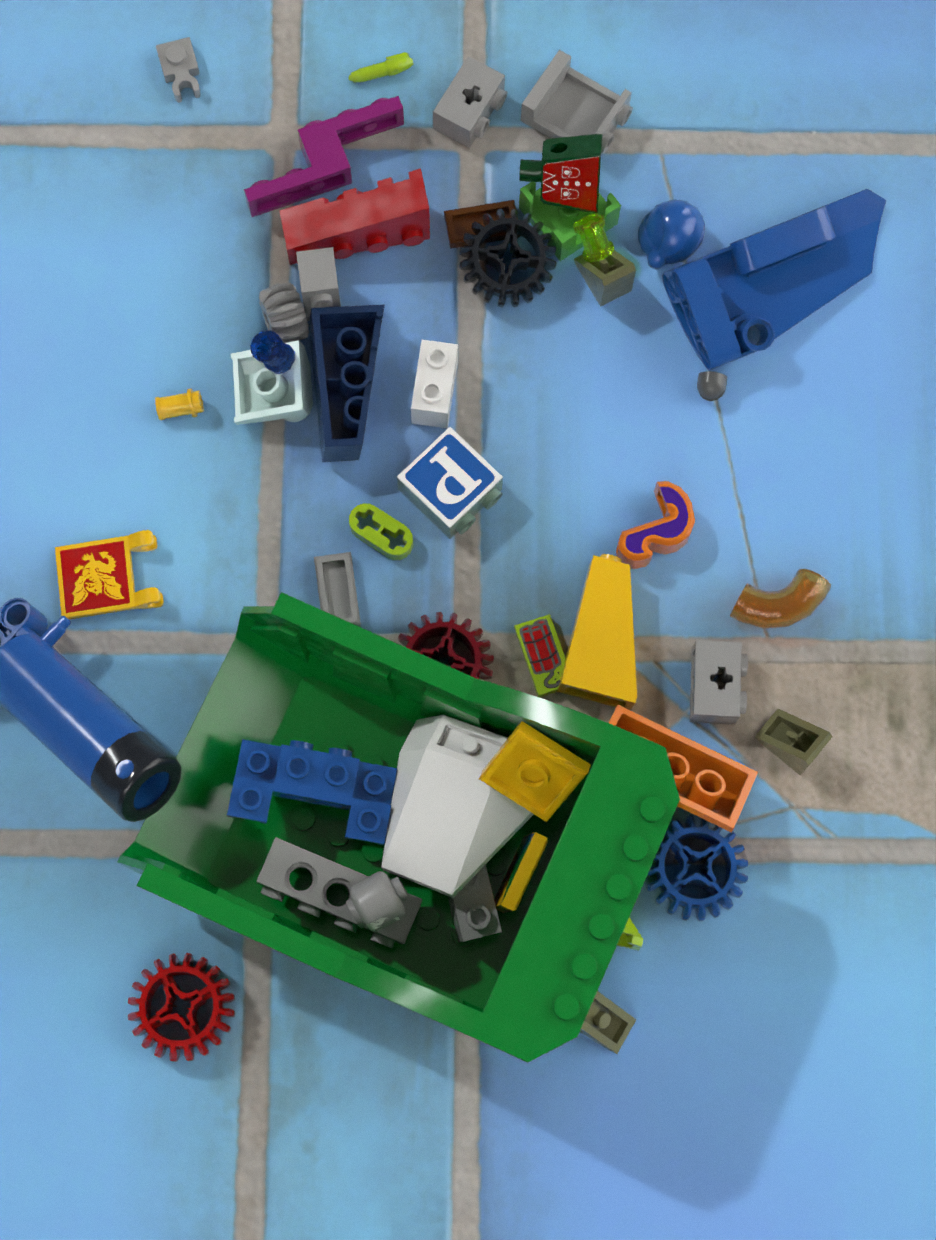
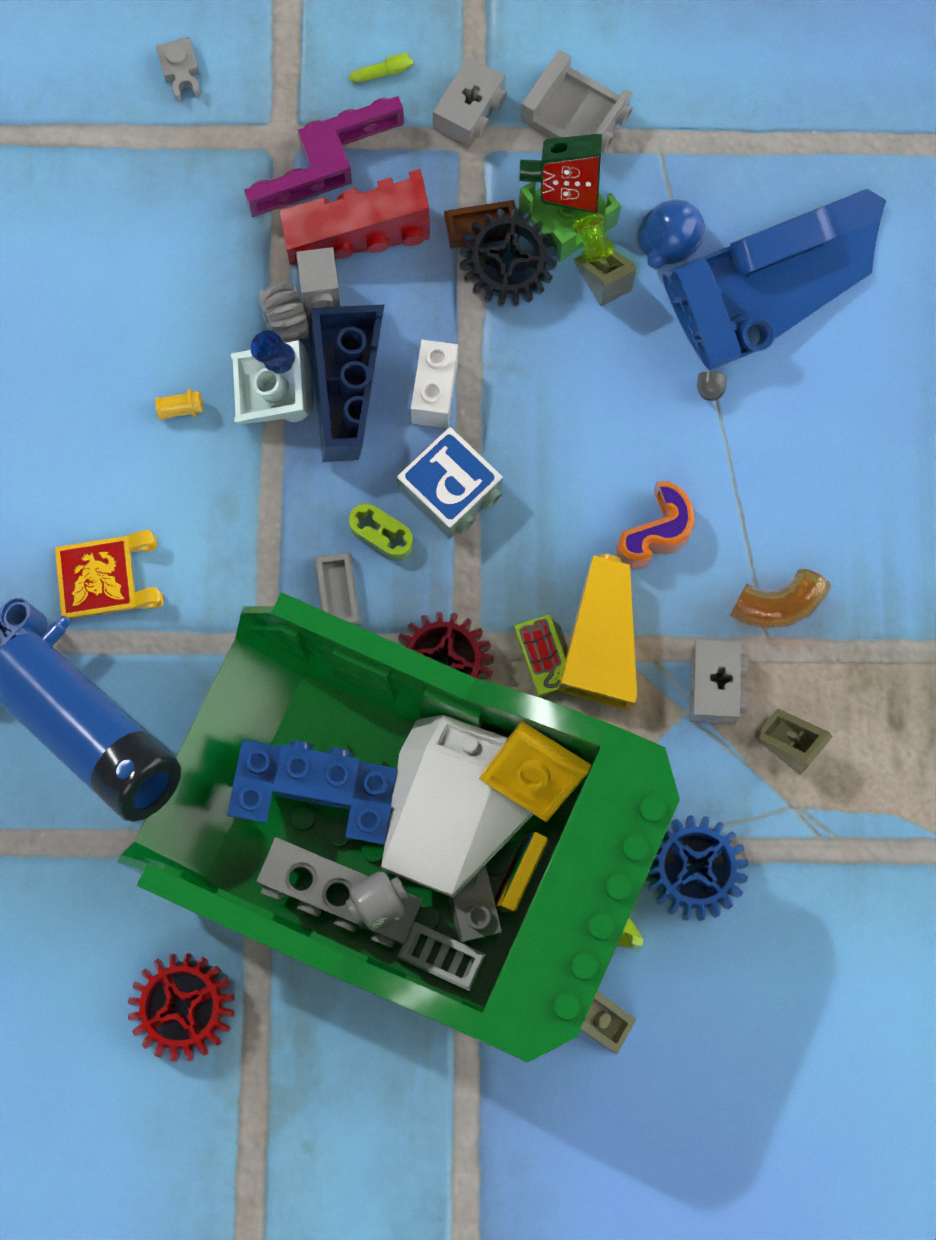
(471, 971): none -> white slope
(705, 779): orange slope -> none

